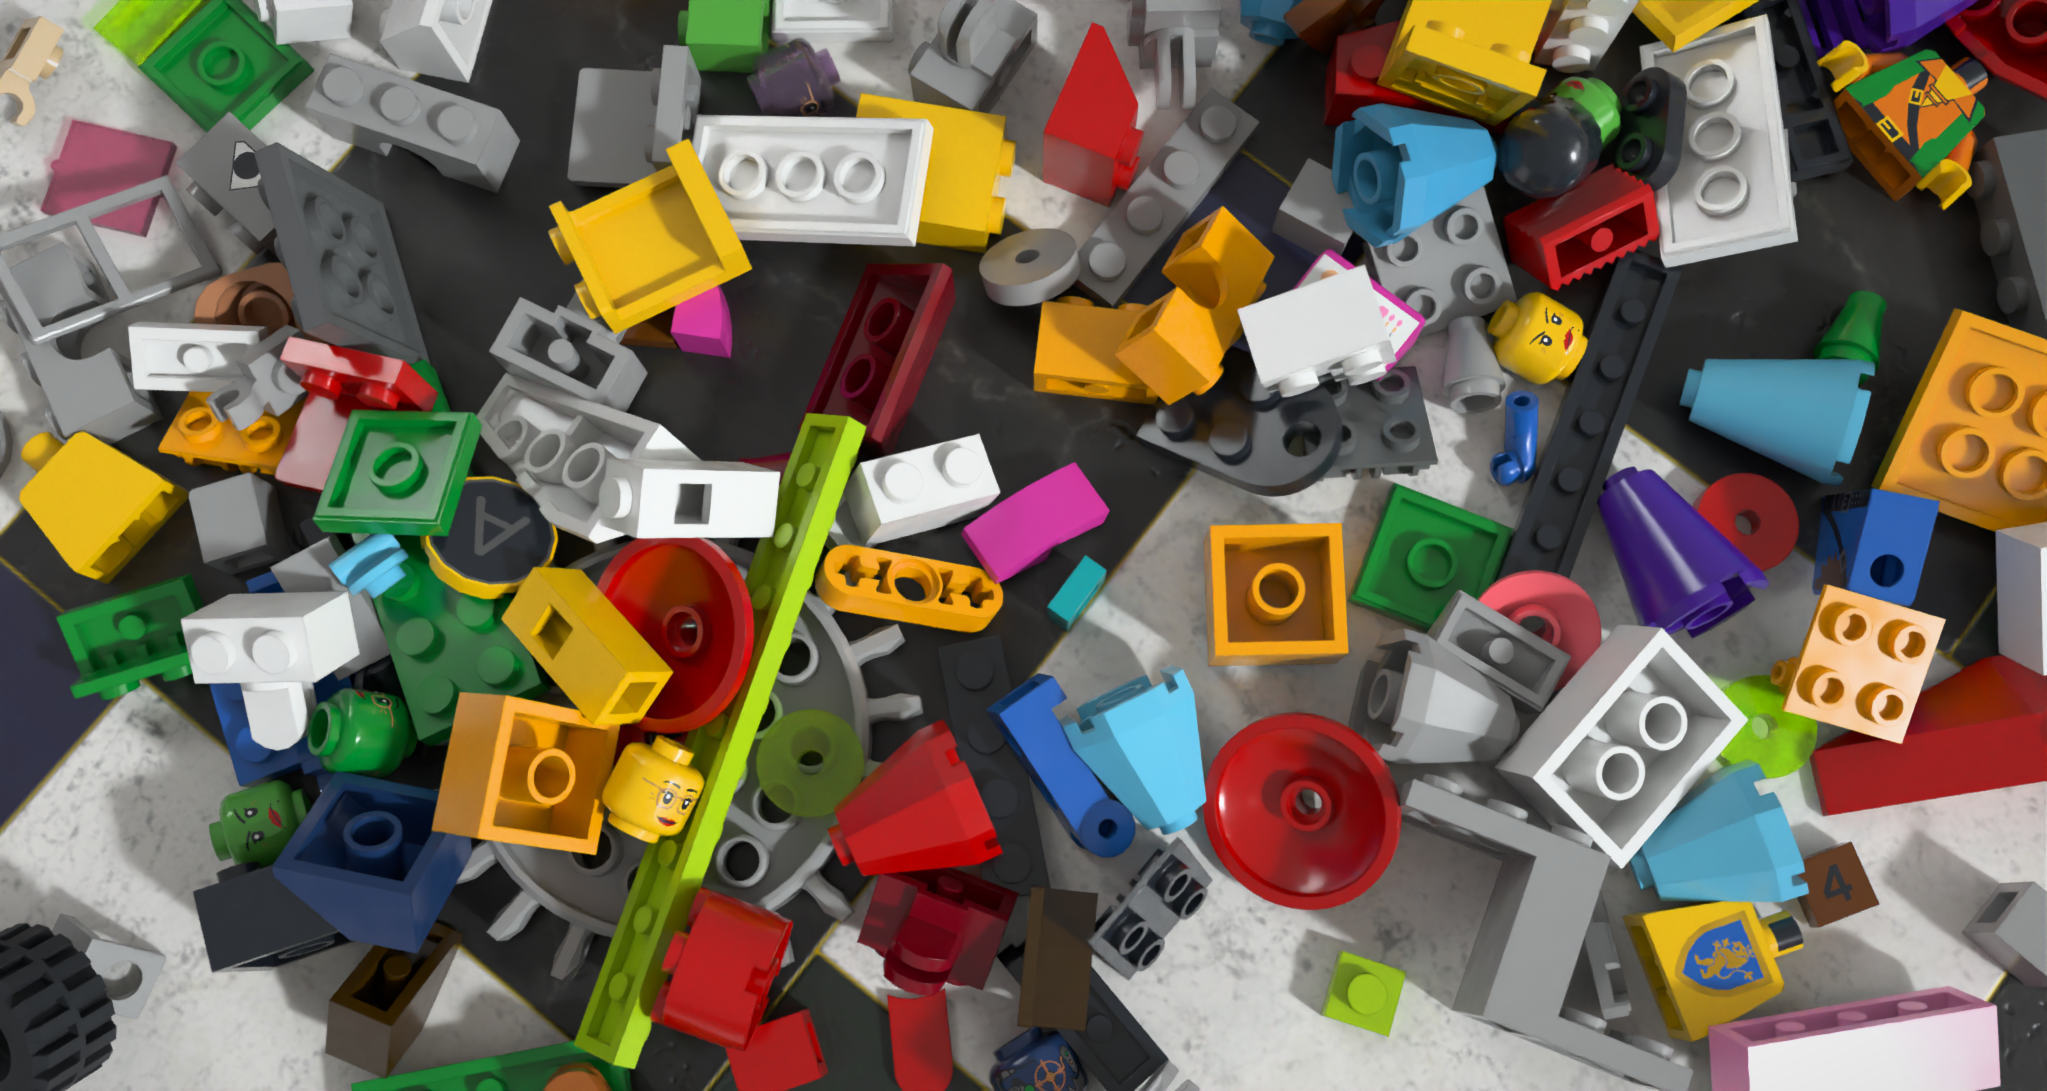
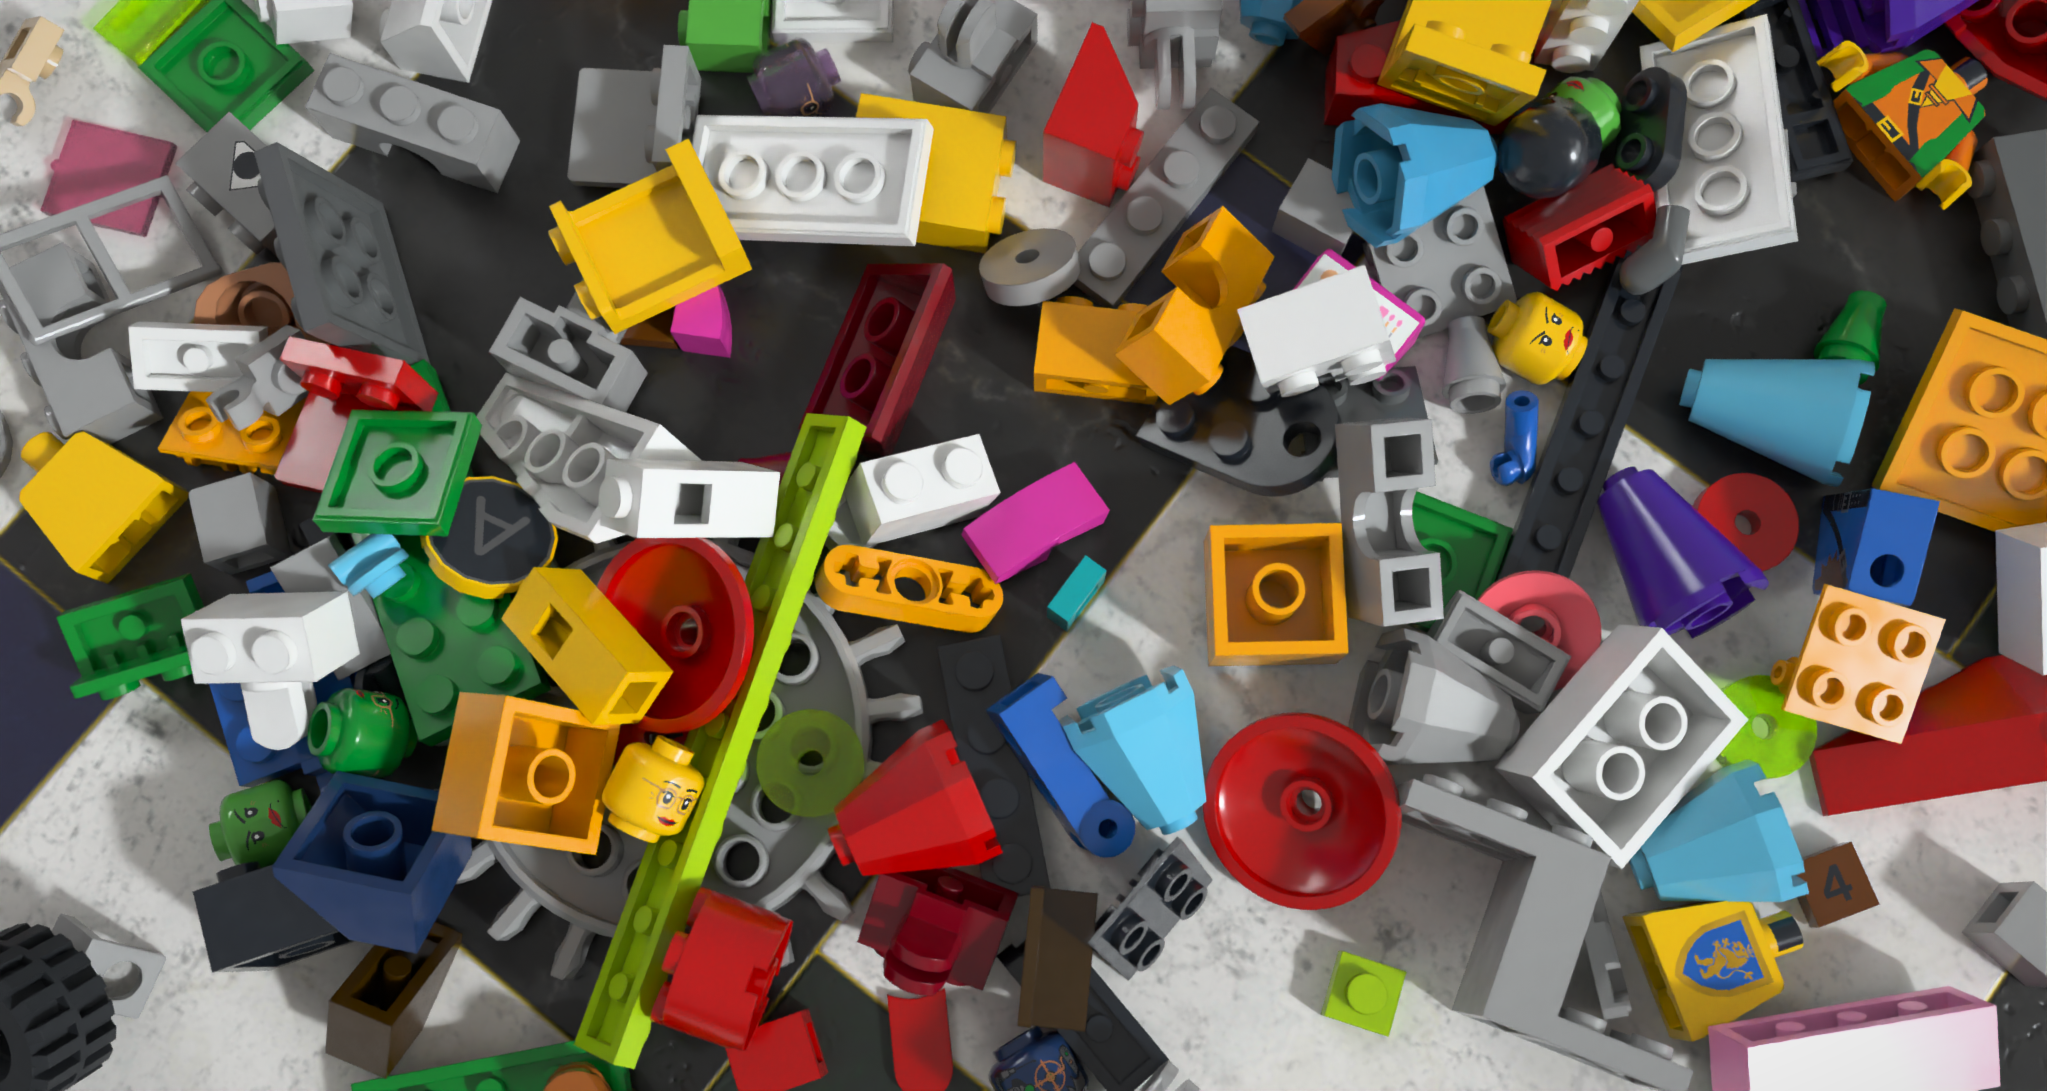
(1385, 566): none -> light grey arch
(1660, 256): none -> dark grey arm

